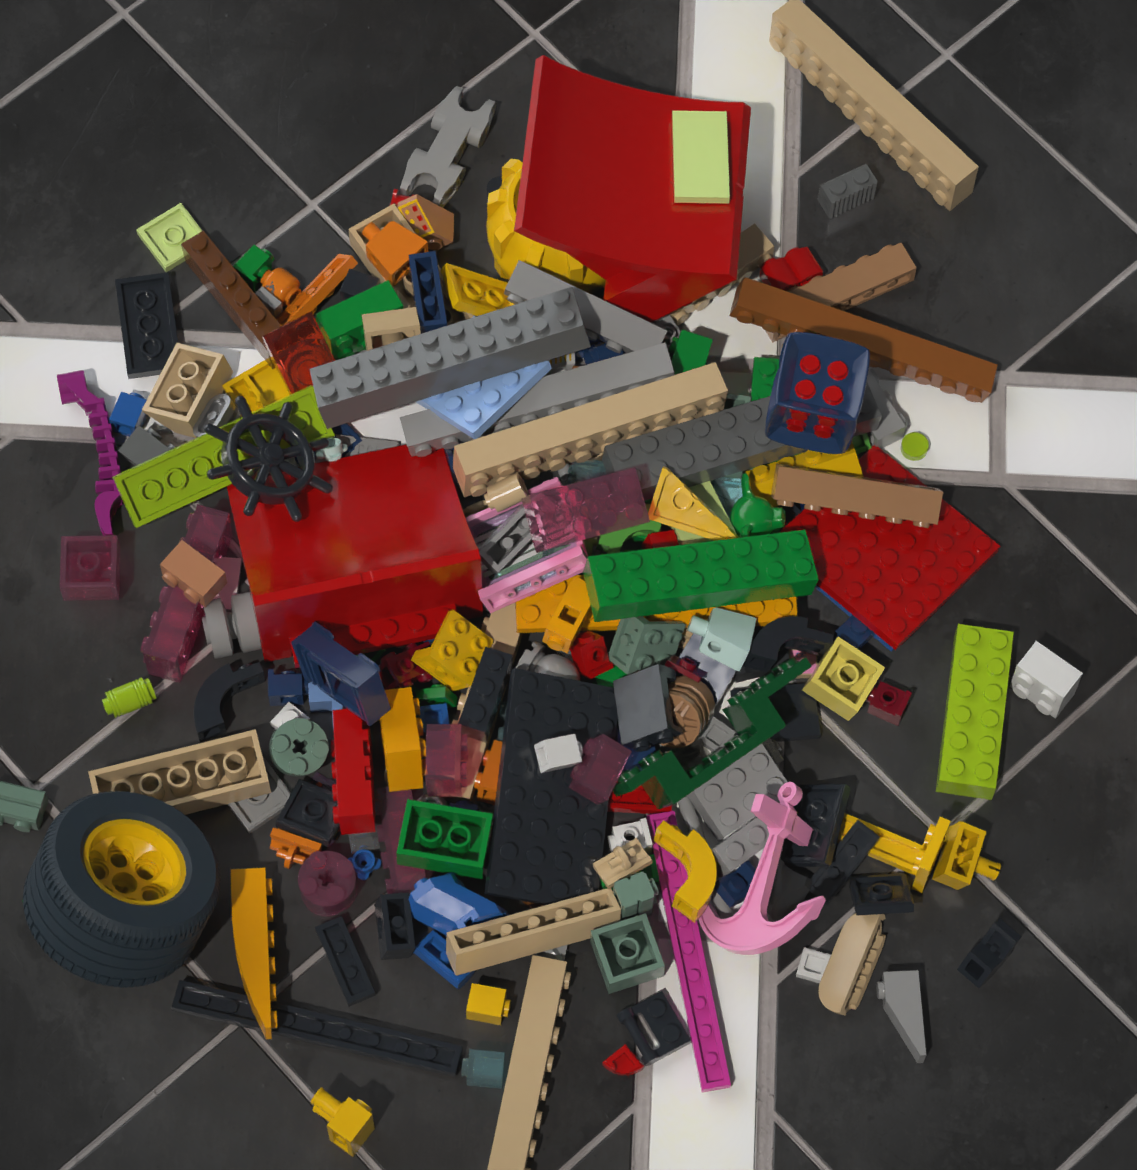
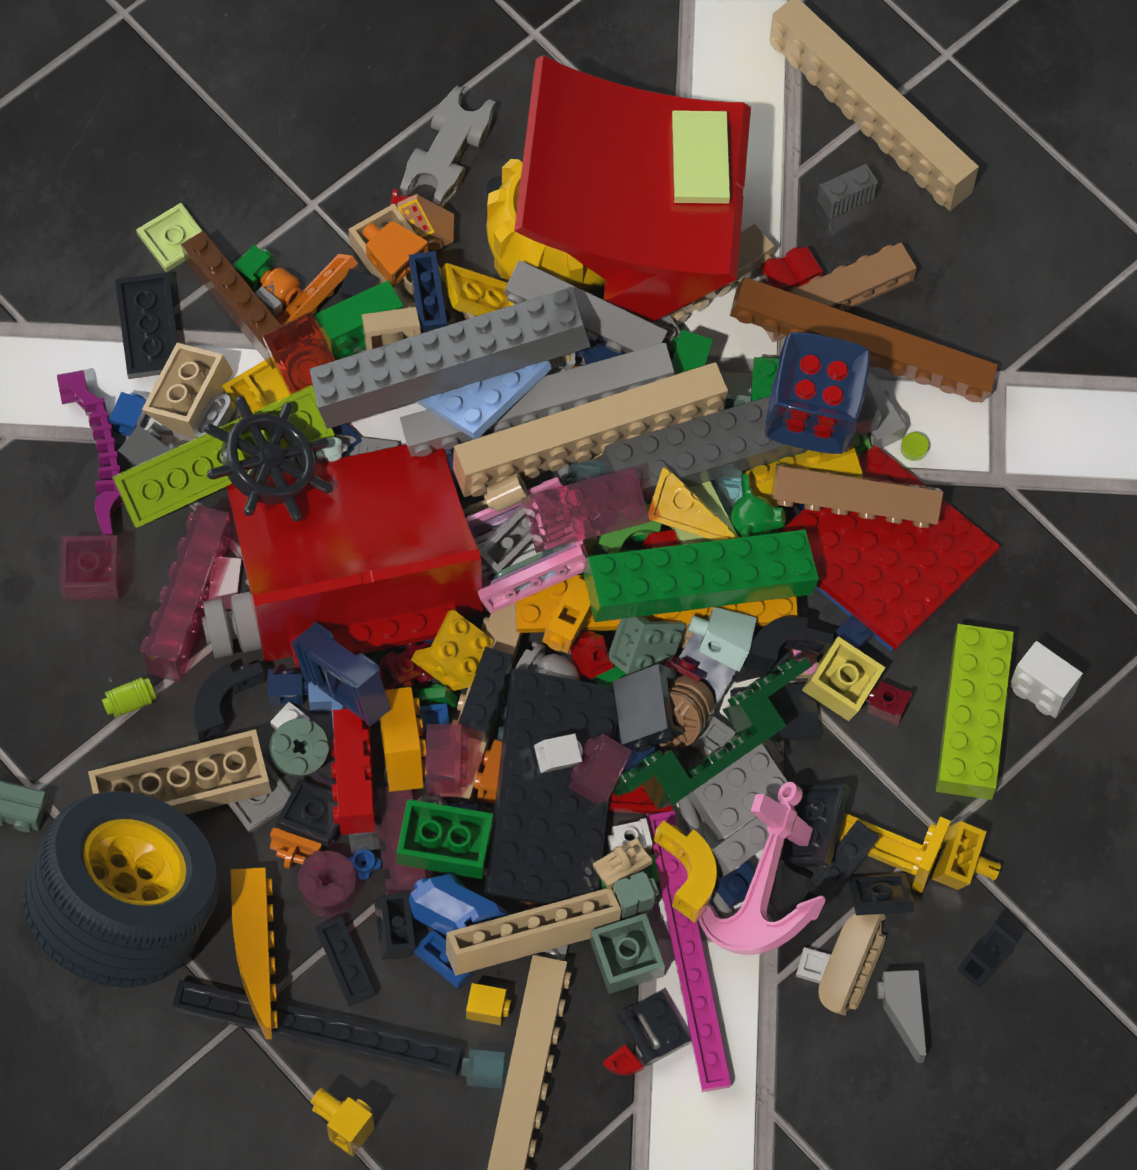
(193, 574): nougat brick -> none

